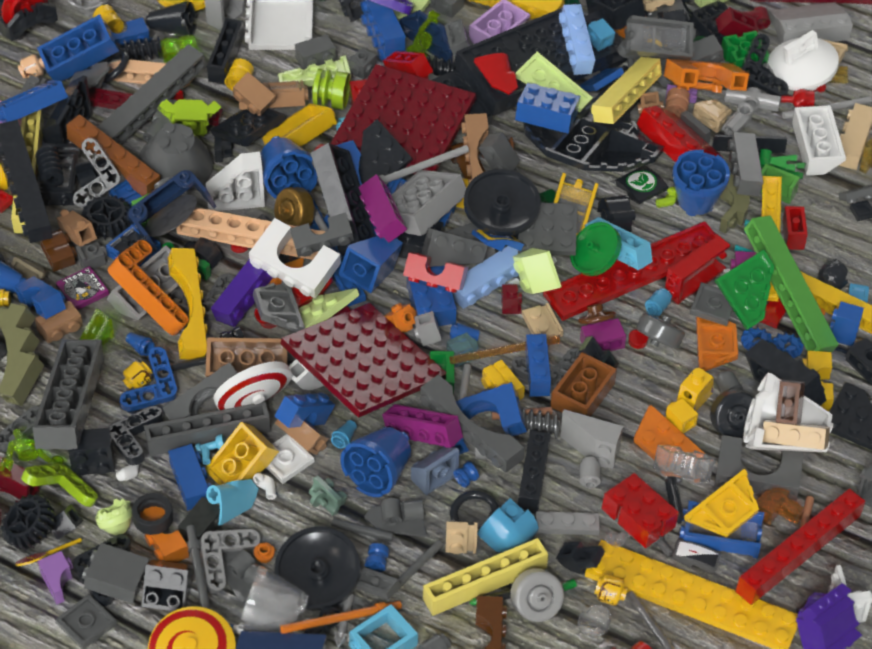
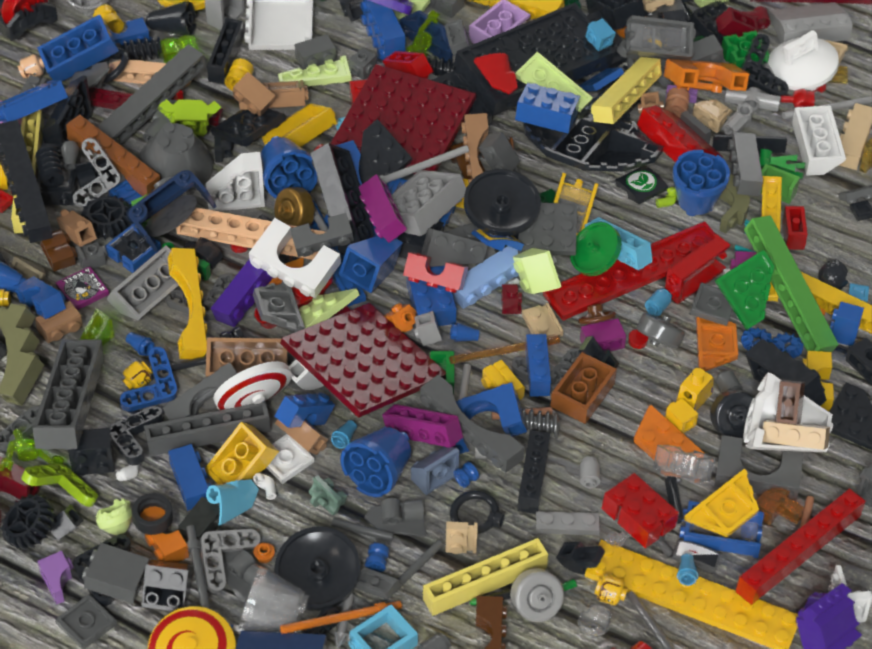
(35, 557): yellow piece -> none
(70, 153): none -> dark grey cone
(144, 290): orange beam -> none
(204, 449): medium azure piece -> none
(327, 88): lime wheel -> none
(461, 345): clear light blue brick -> none
(508, 527): dark azure brick -> none
(577, 39): light blue brick -> none
(592, 437): light grey slope -> none
(617, 211): black brick -> none
(687, 570): none -> dark azure cone
(774, 313): red tile -> none

